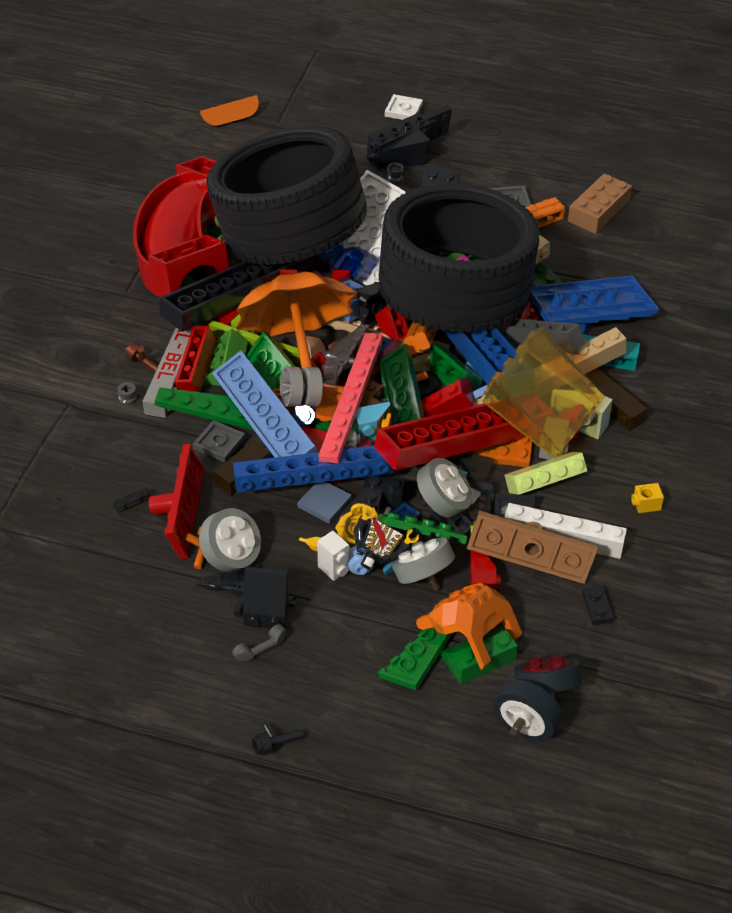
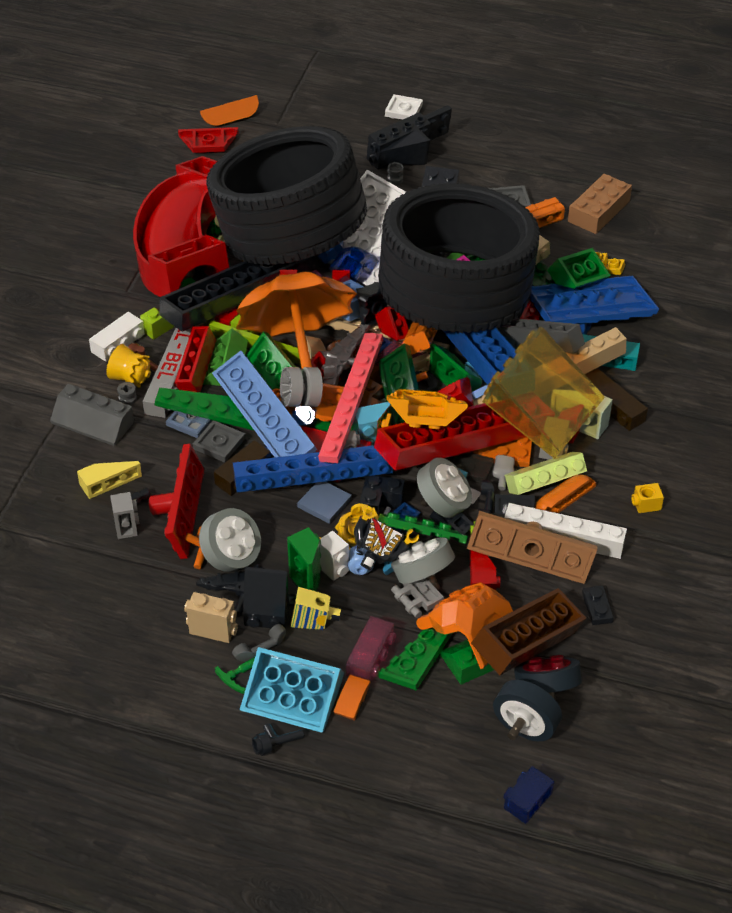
(92, 414): none -> dark grey slope
(107, 476): none -> light yellow slope
(122, 331): none -> white brick
(124, 515): none -> light grey brick
(128, 366): none -> yellow hat
(155, 324): none -> lime slope
(188, 423): none -> sand blue piece
(208, 139): none -> red wing
(211, 617): none -> tan brick
(227, 677): none -> green piece
(291, 689): none -> medium azure slope
(304, 559): none -> green slope
(312, 610): none -> light yellow torso
(351, 697): none -> orange slope
(371, 649): none -> clear pink brick
(424, 593): none -> light grey plate
(425, 407): none -> light orange wedge
(503, 466): none -> light grey piece
(528, 631): none -> reddish brown brick
(528, 794): none -> clear blue brick
(565, 493): none -> orange brick
(578, 269): none -> green slope
(613, 266): none -> yellow slope

